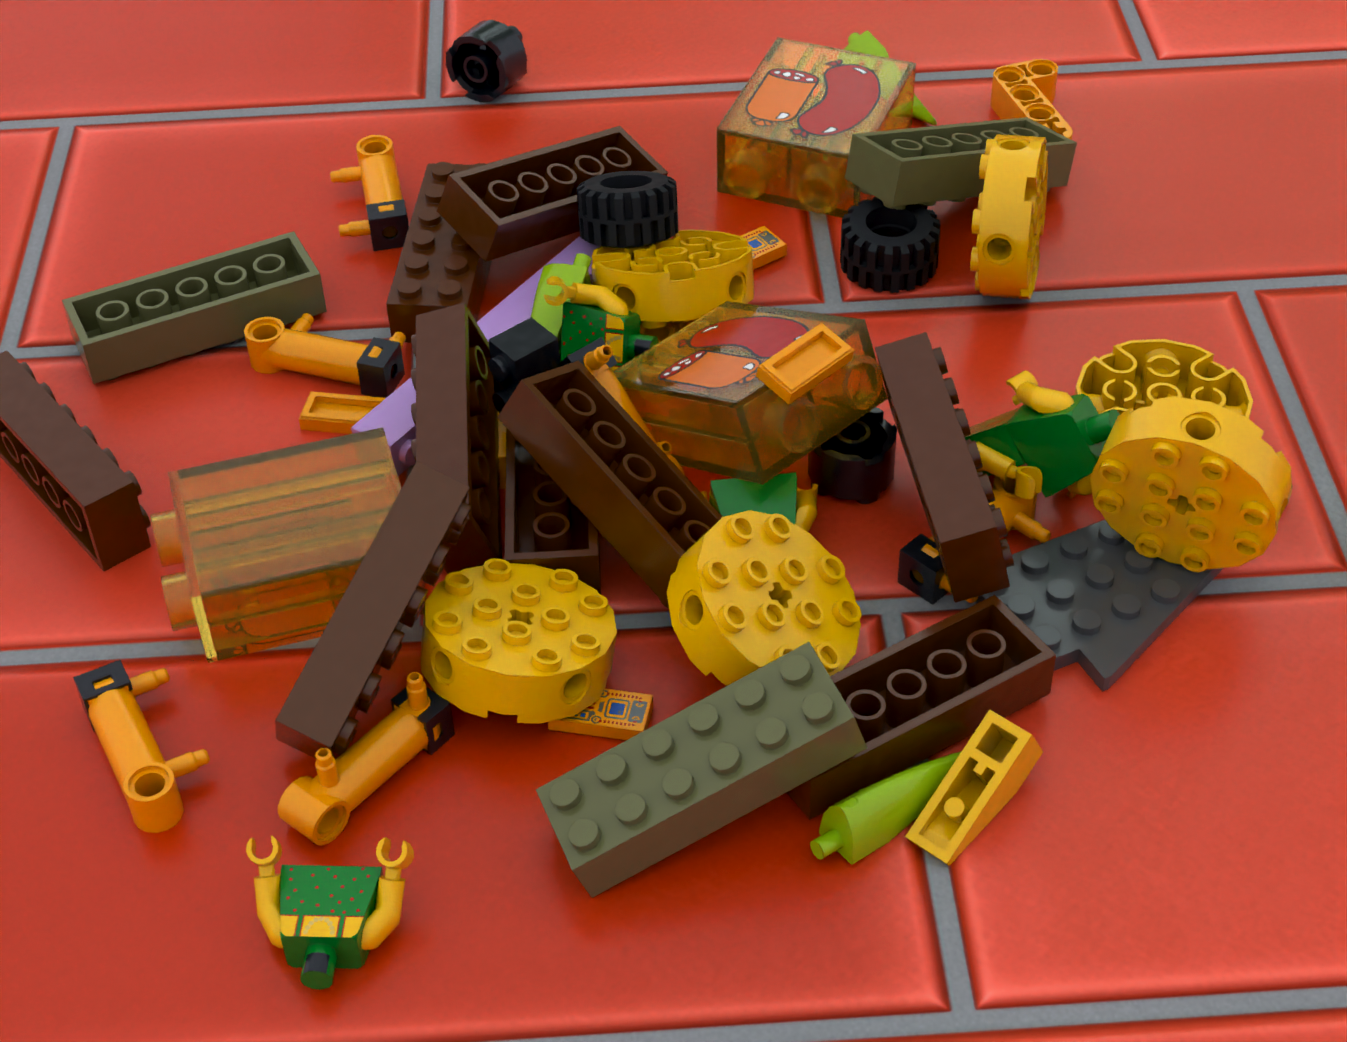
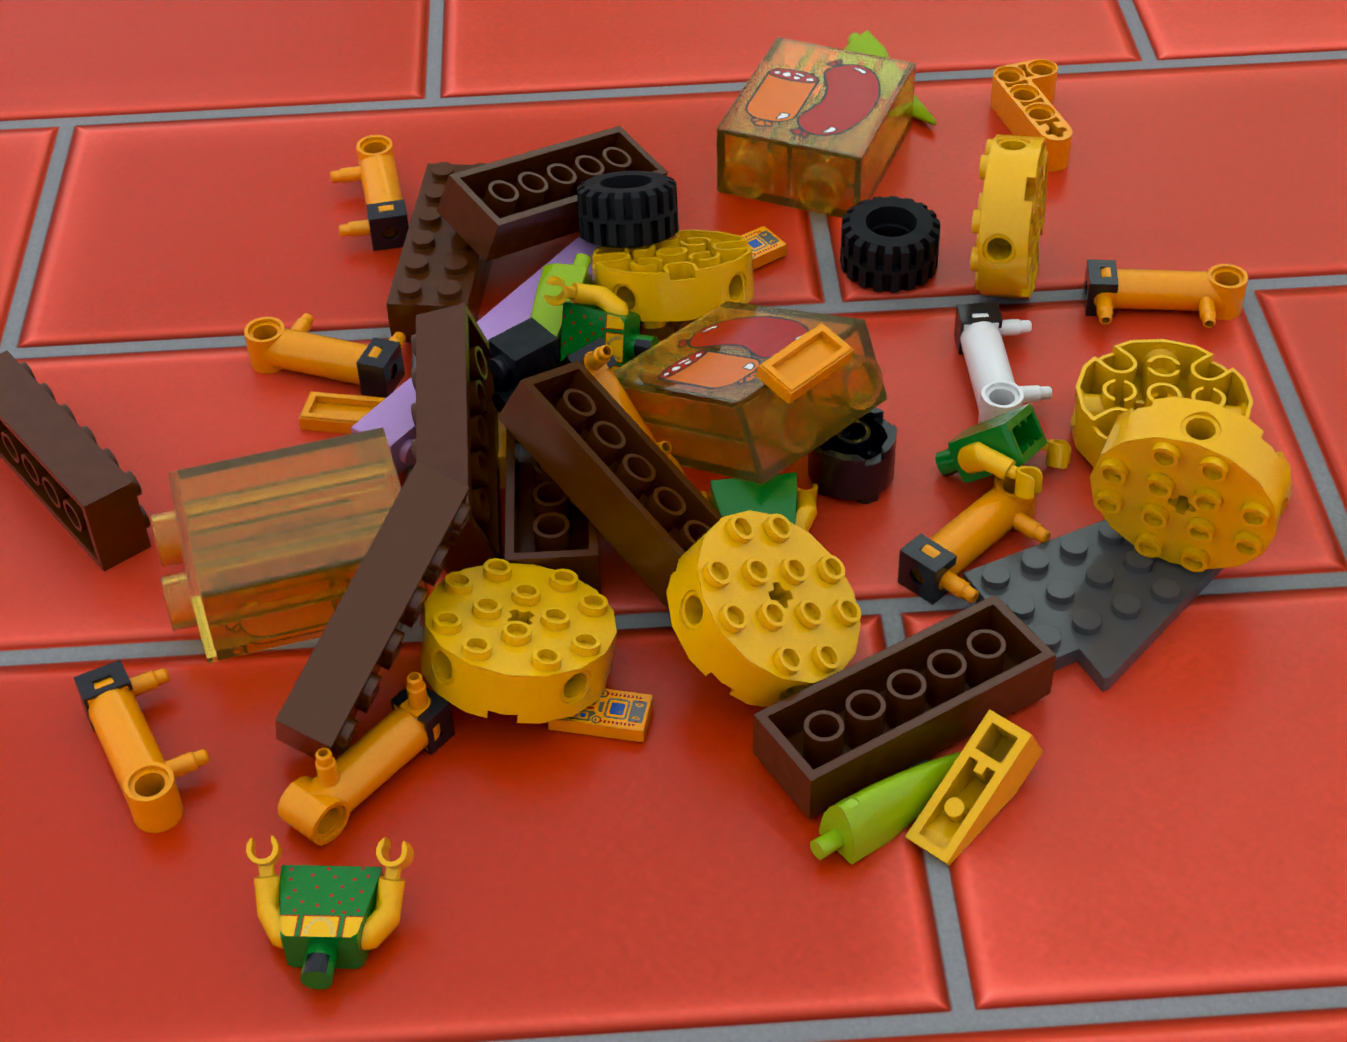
(192, 306): olive brick -> none
(487, 60): black brick -> none
(700, 769): olive brick -> none
(942, 160): olive brick -> none
(945, 467): reddish brown brick -> none
(979, 338): none -> white piece
(1058, 434): green torso -> none
(1213, 292): none -> light orange piece

